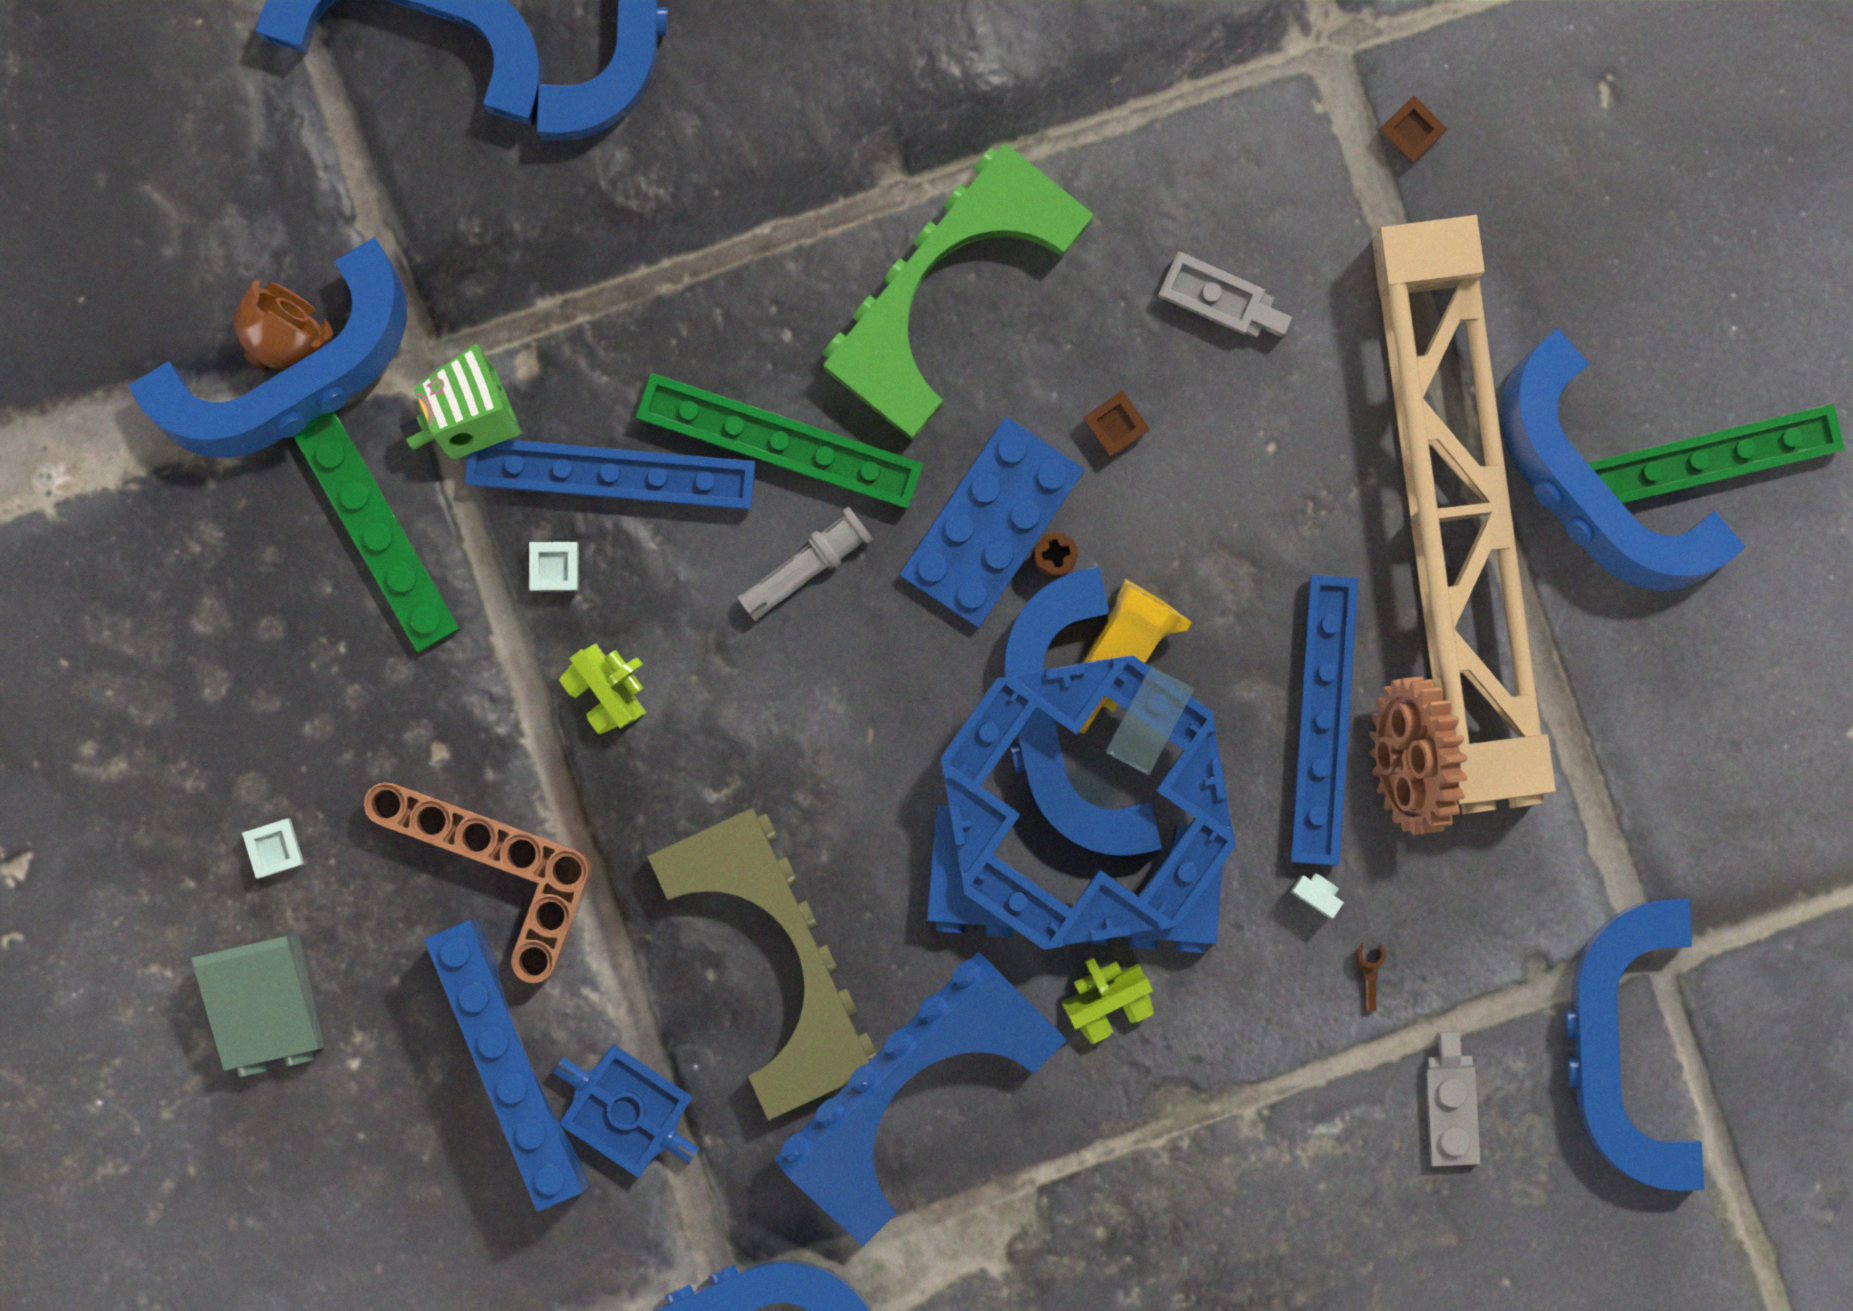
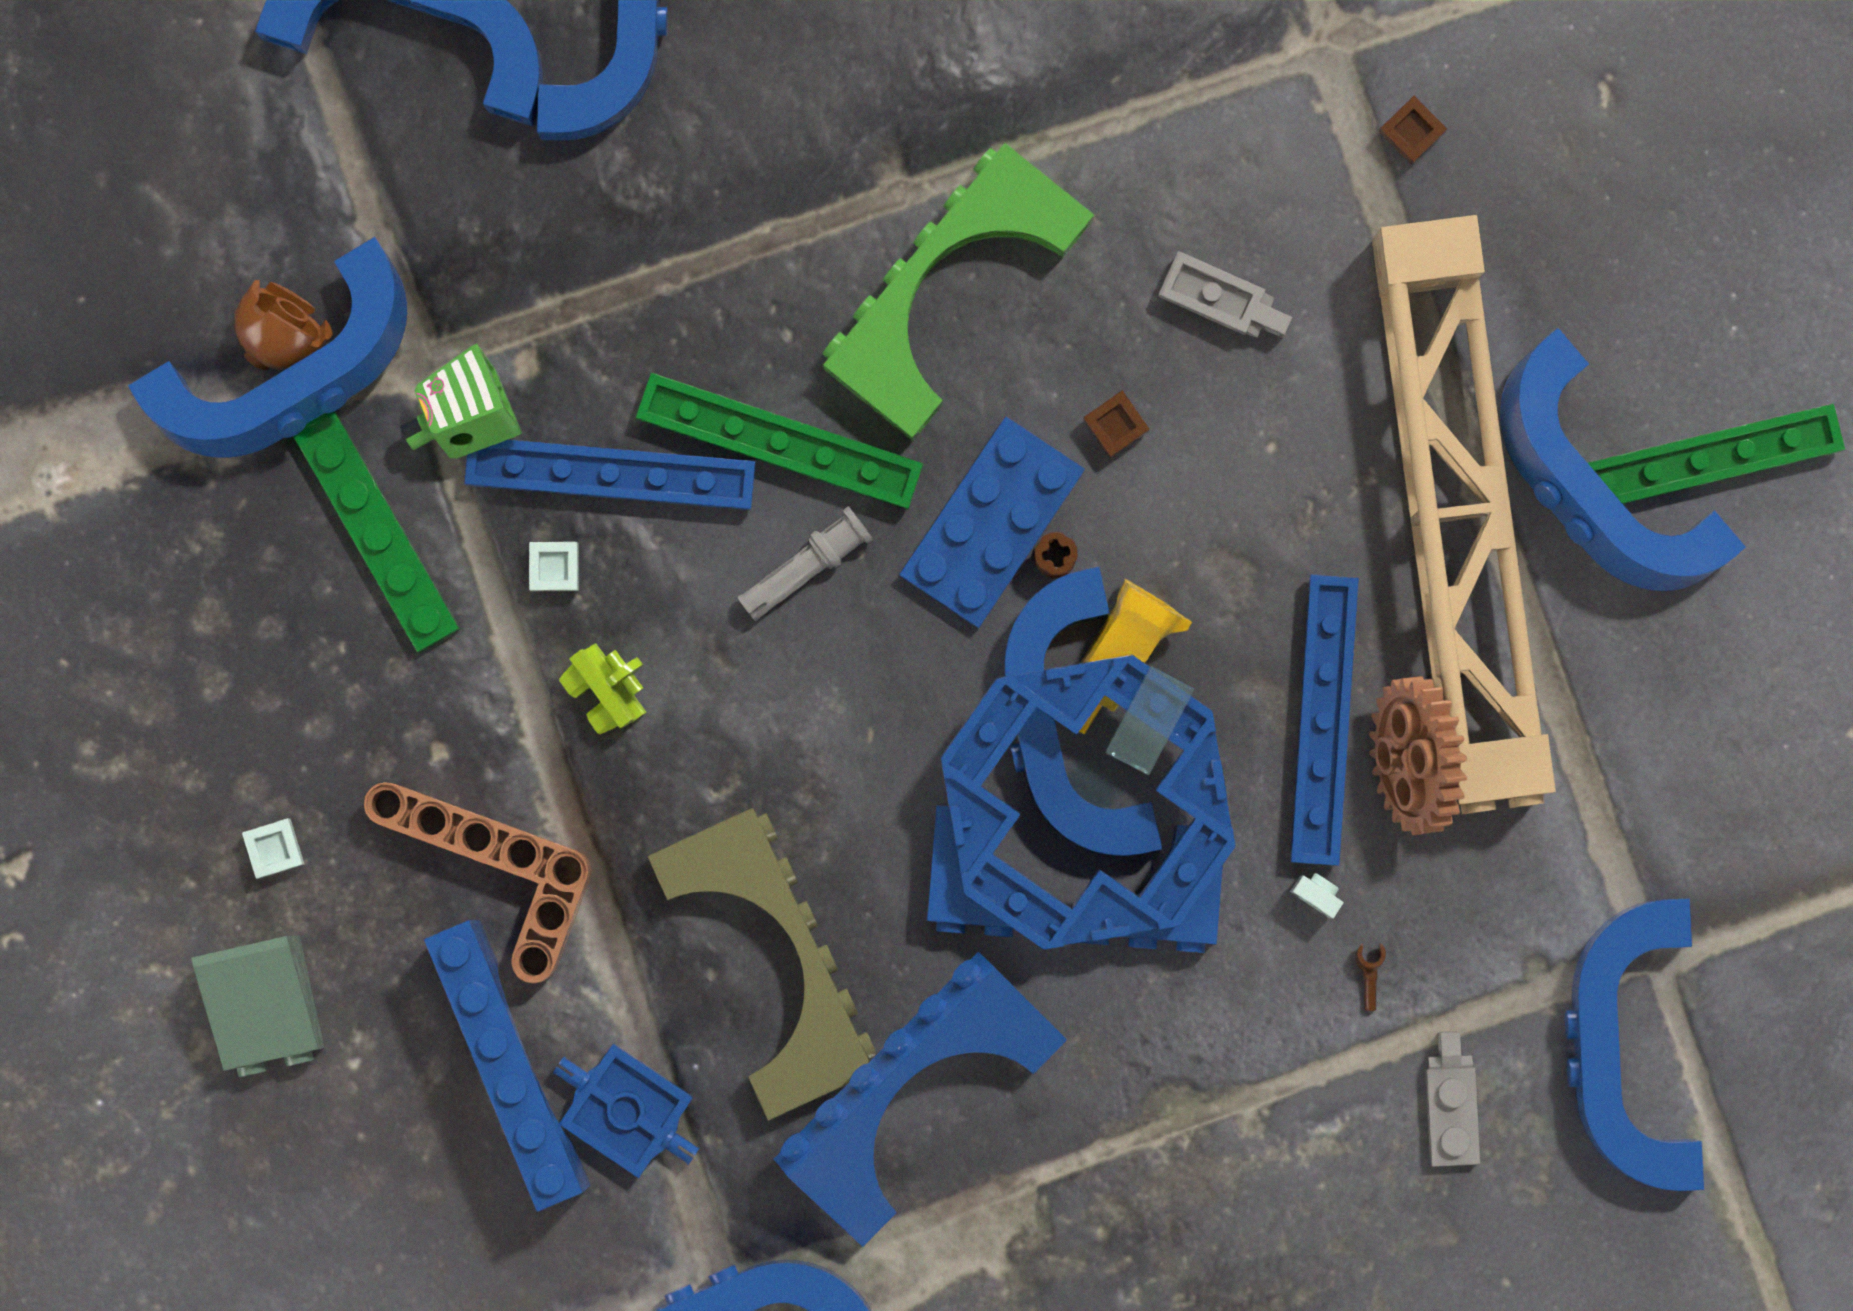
(1104, 992): lime hips -> none

